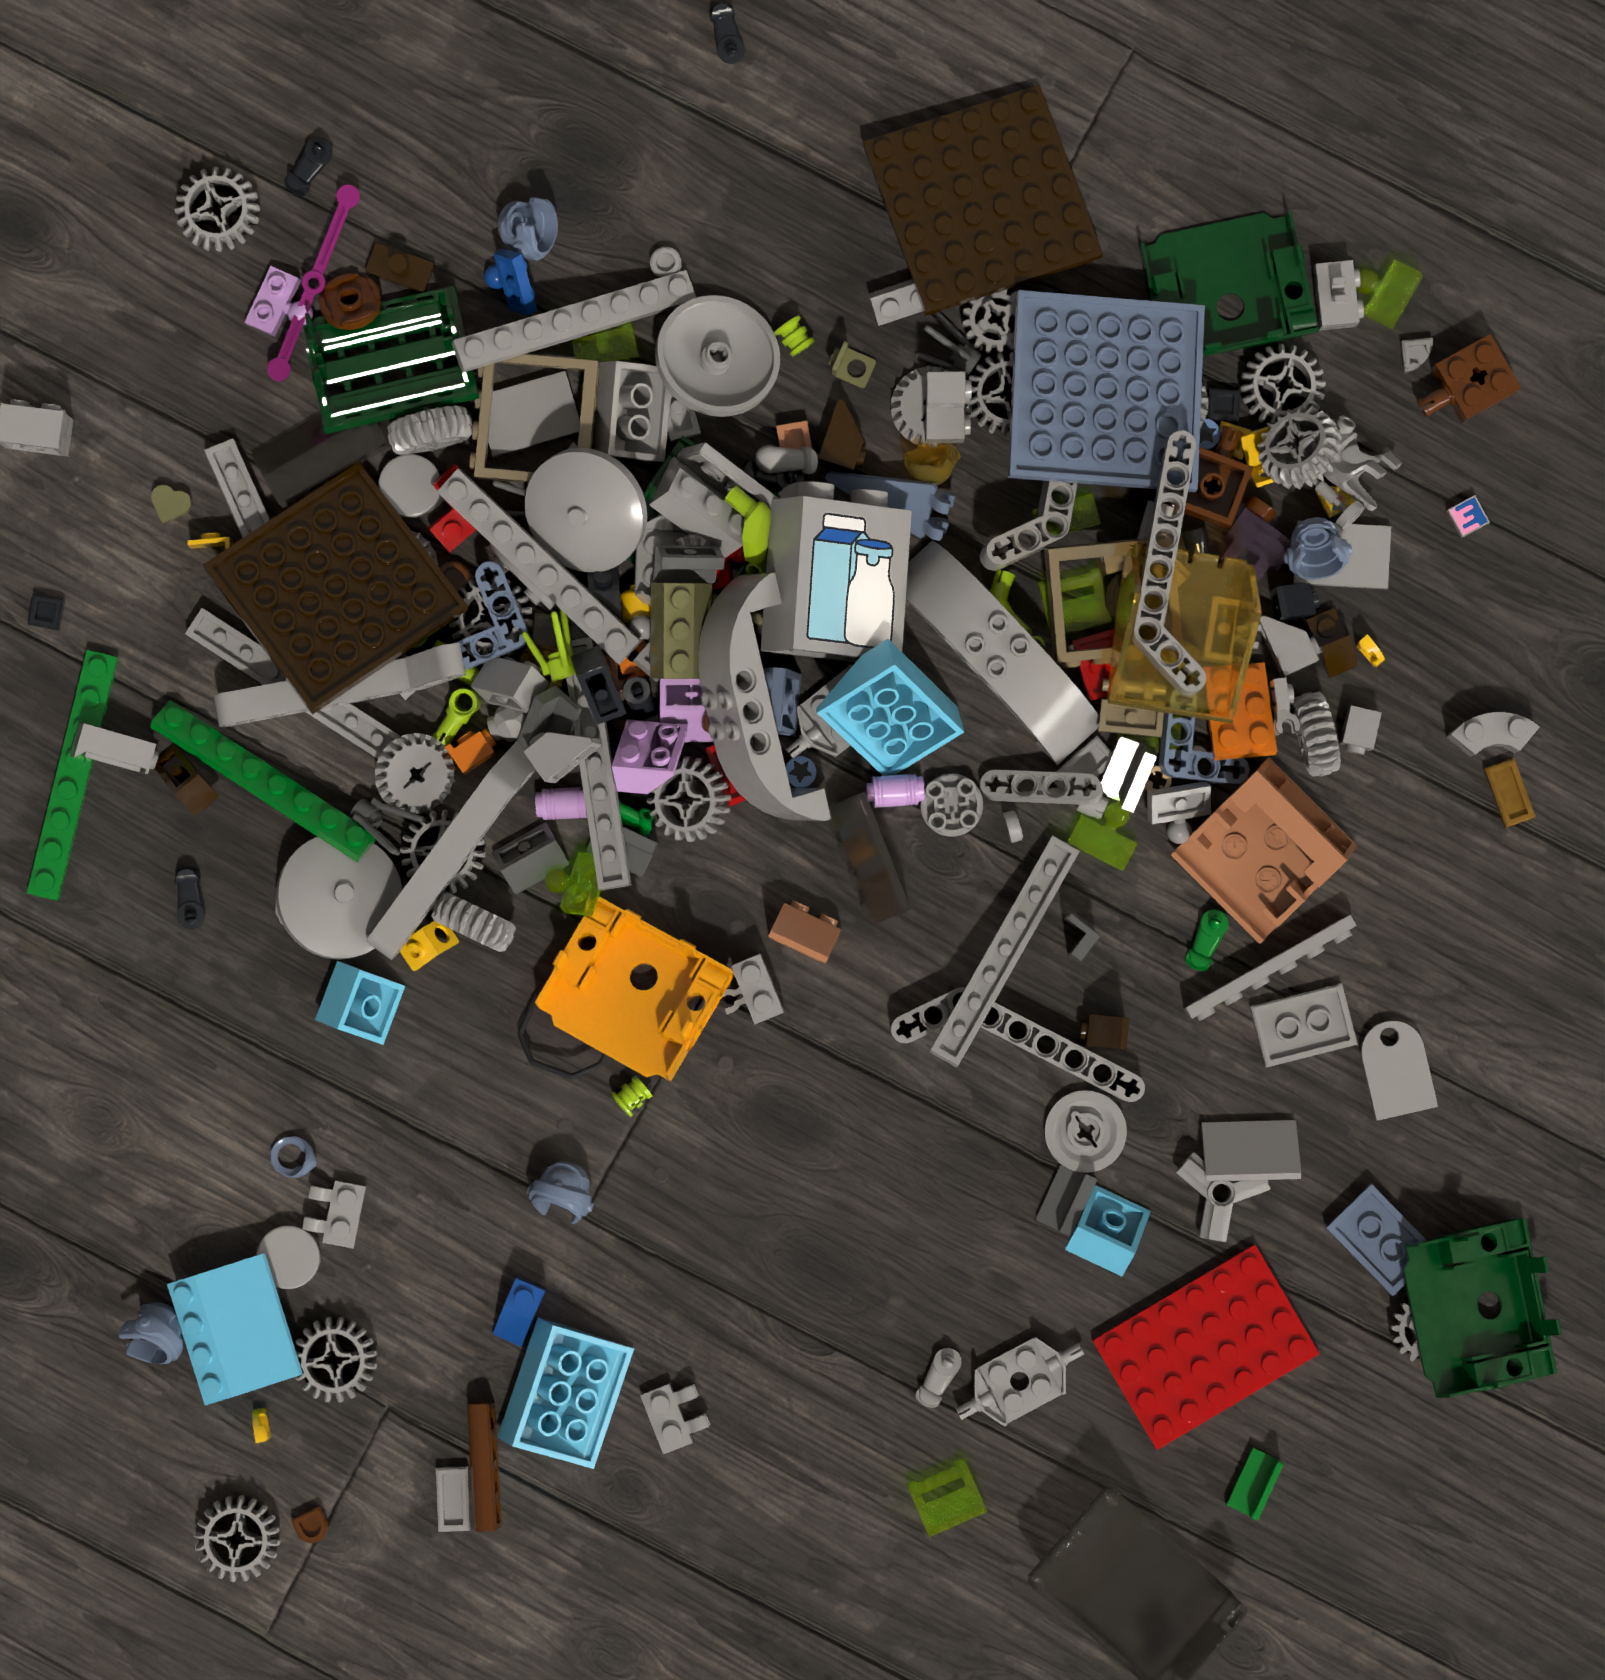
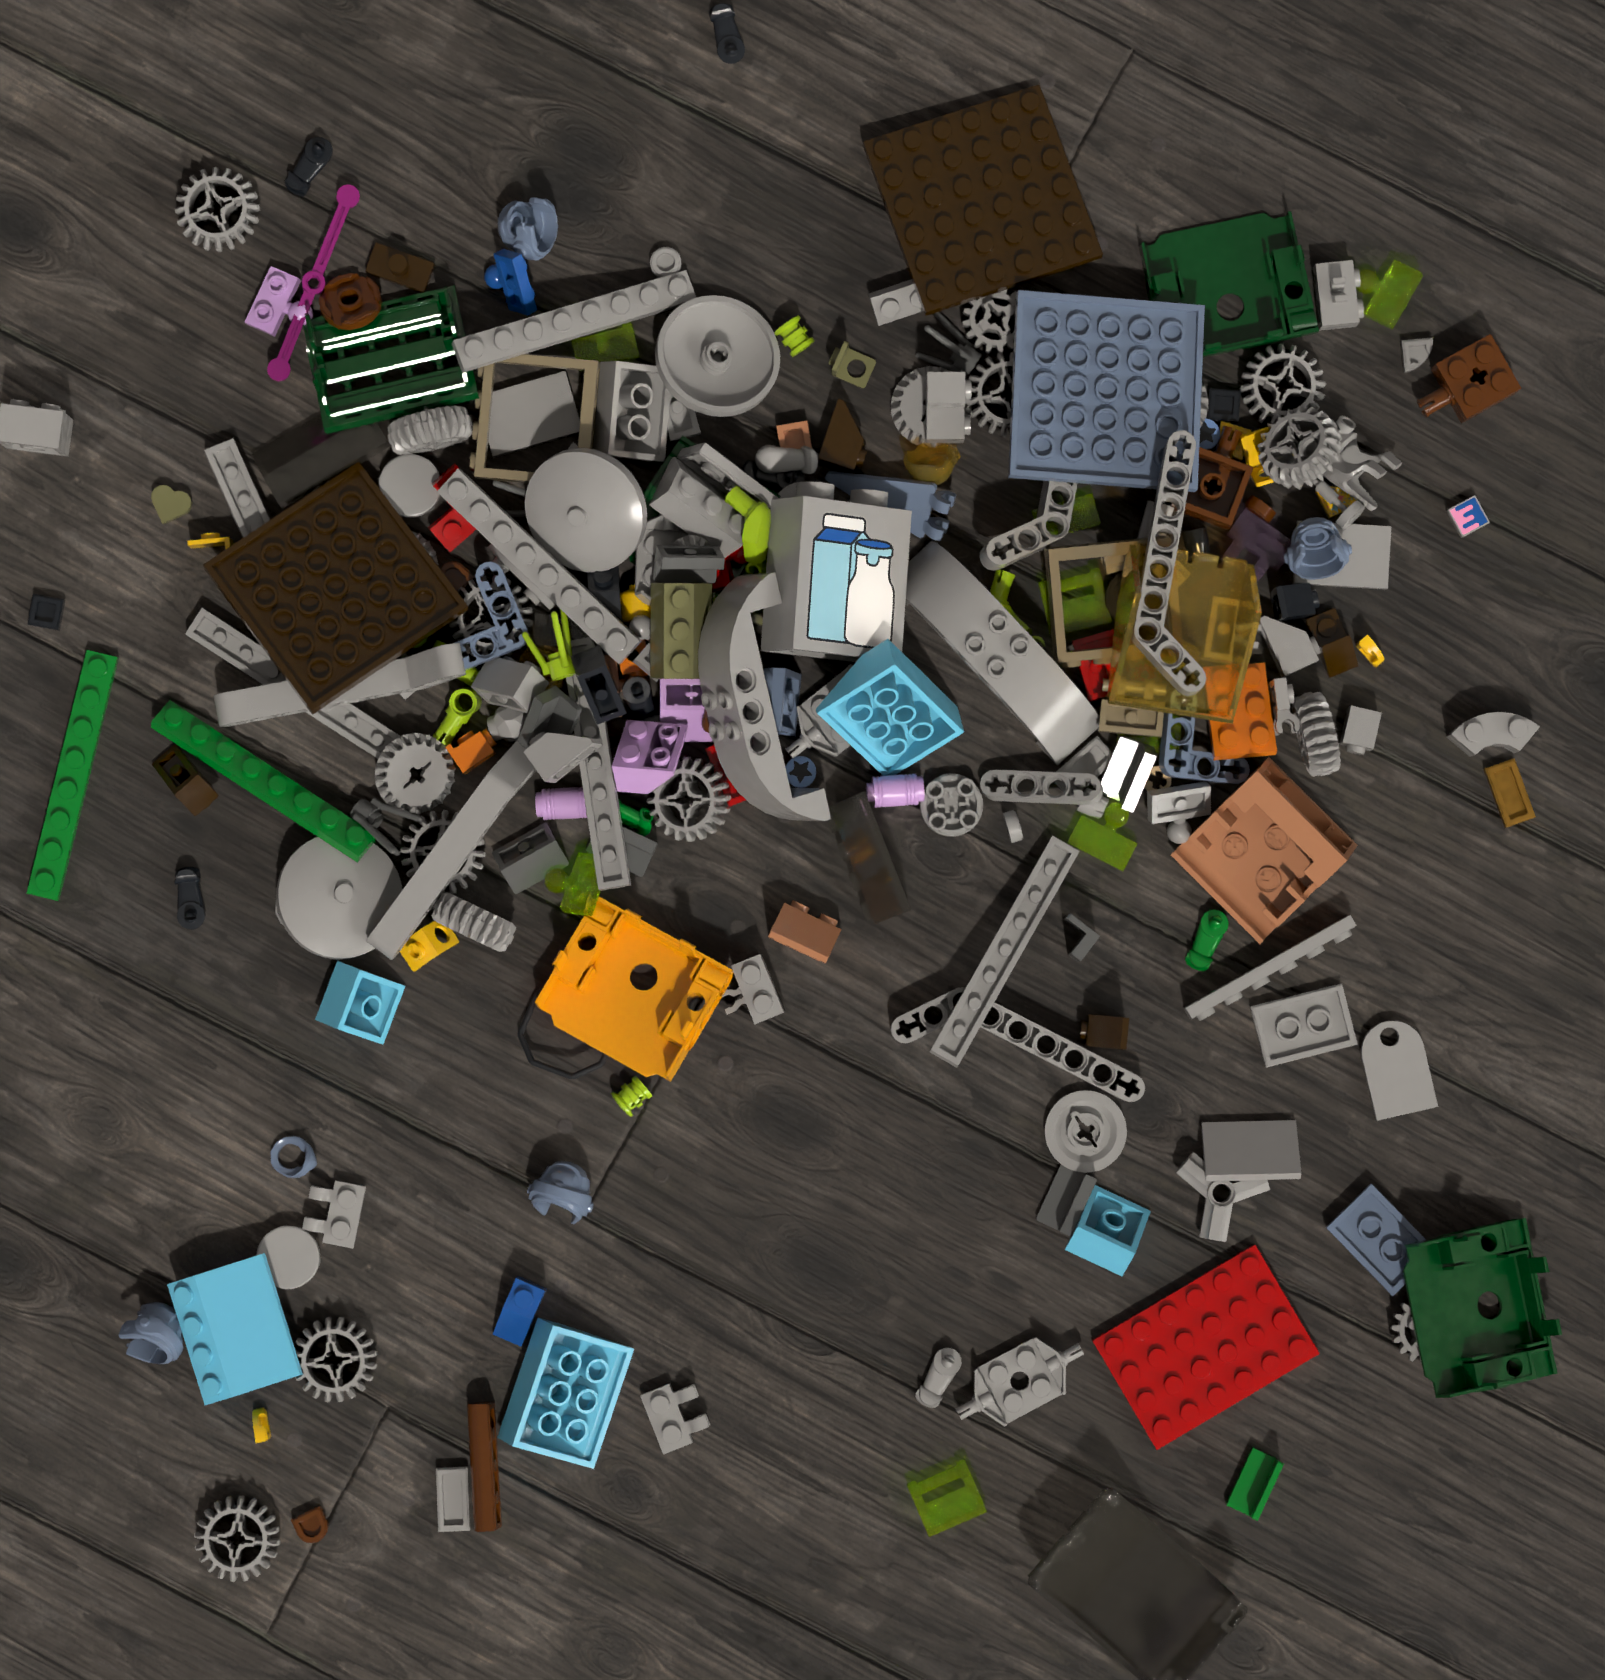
(114, 748): light grey window -> none

